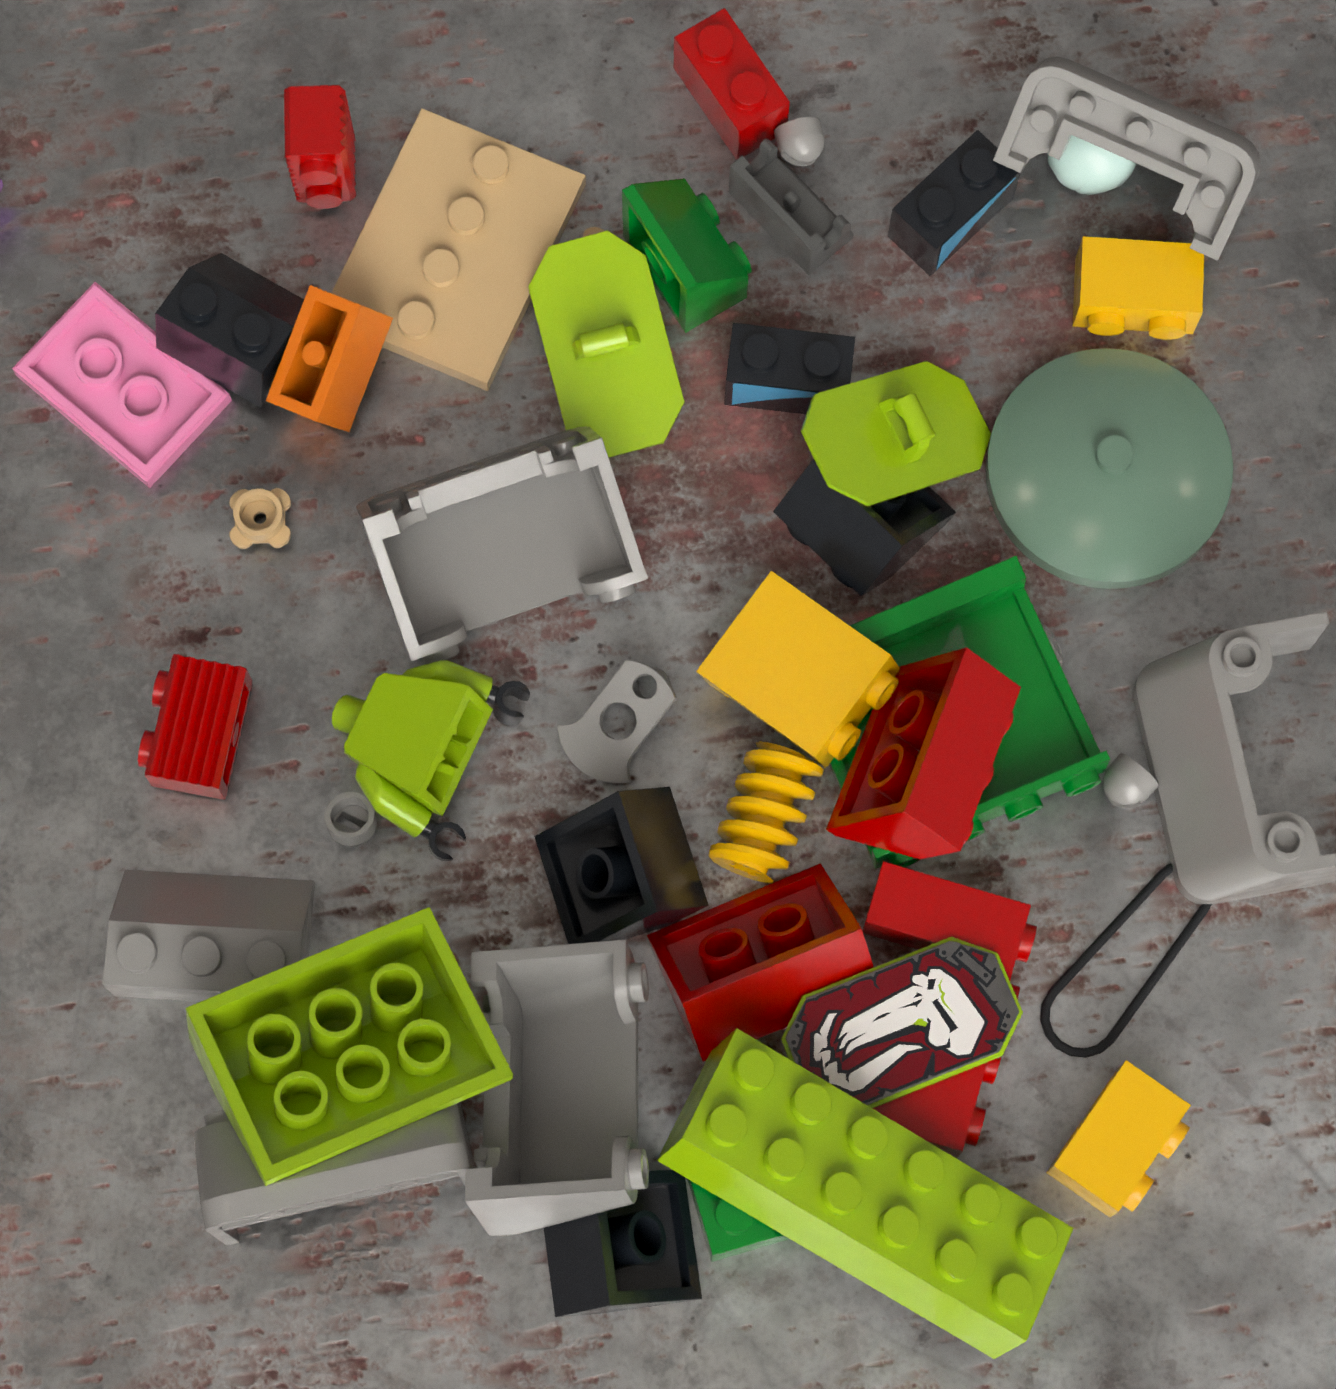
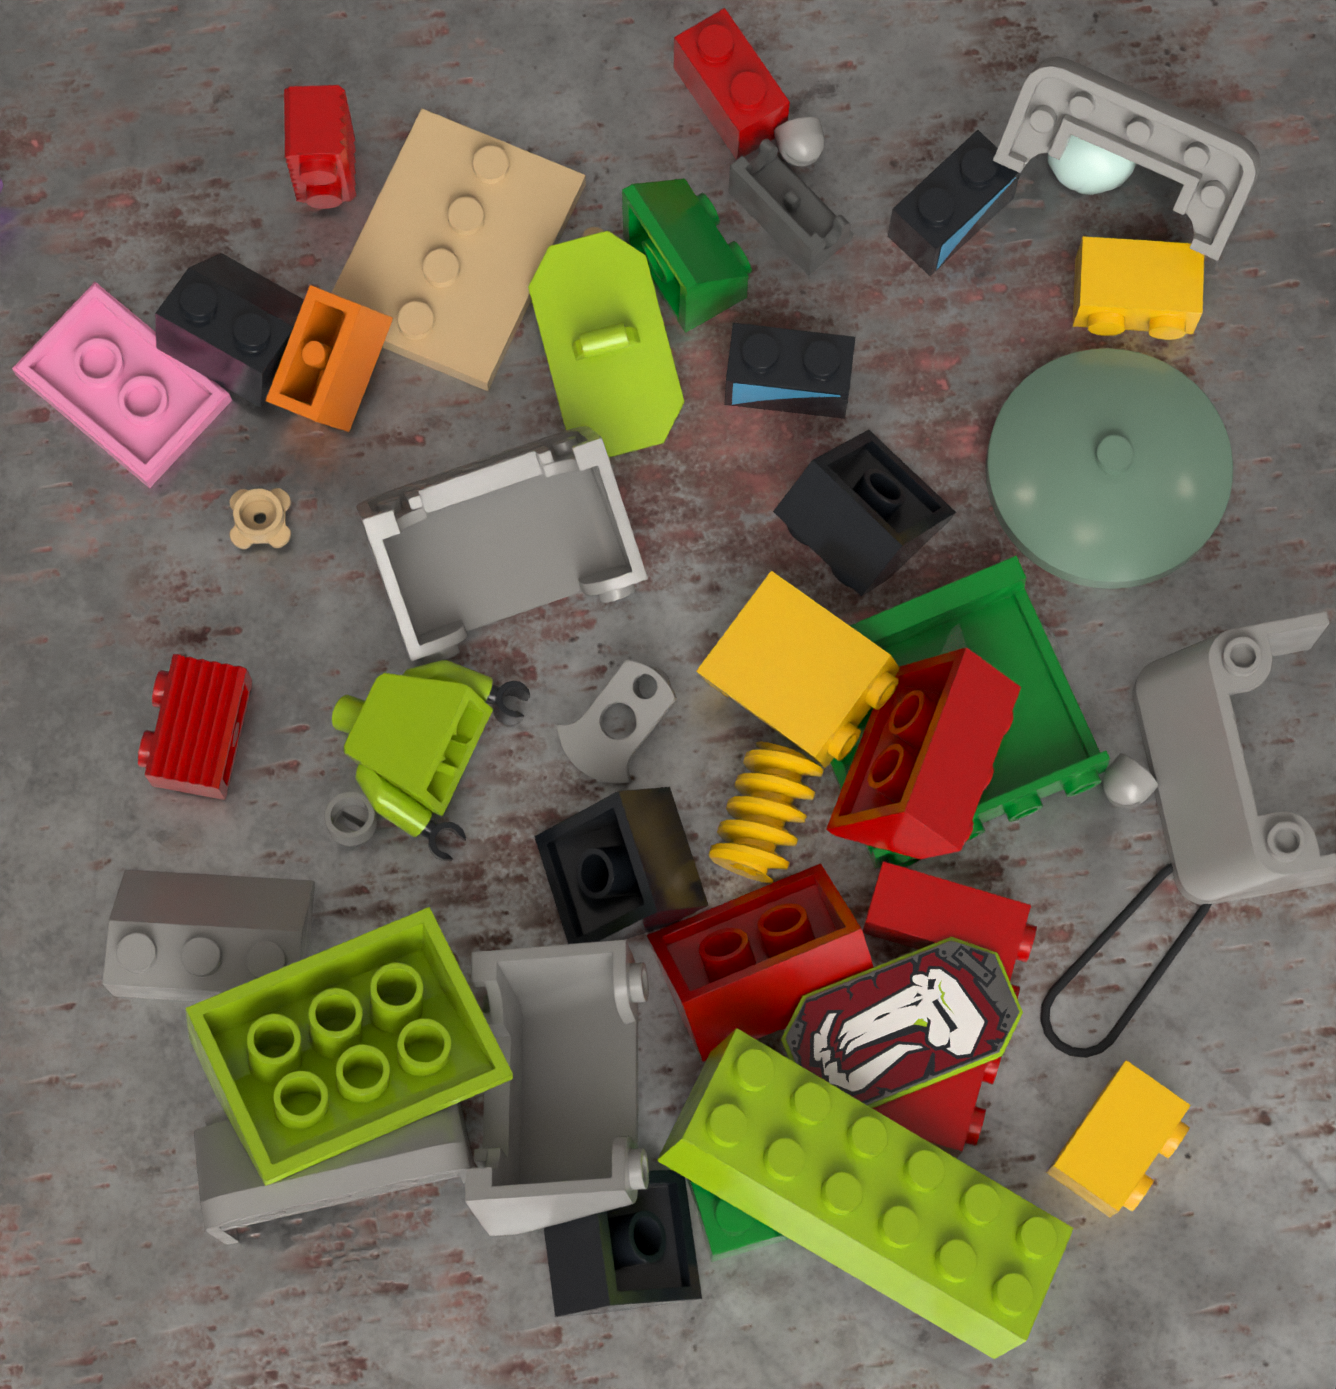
(895, 433): lime shield -> none

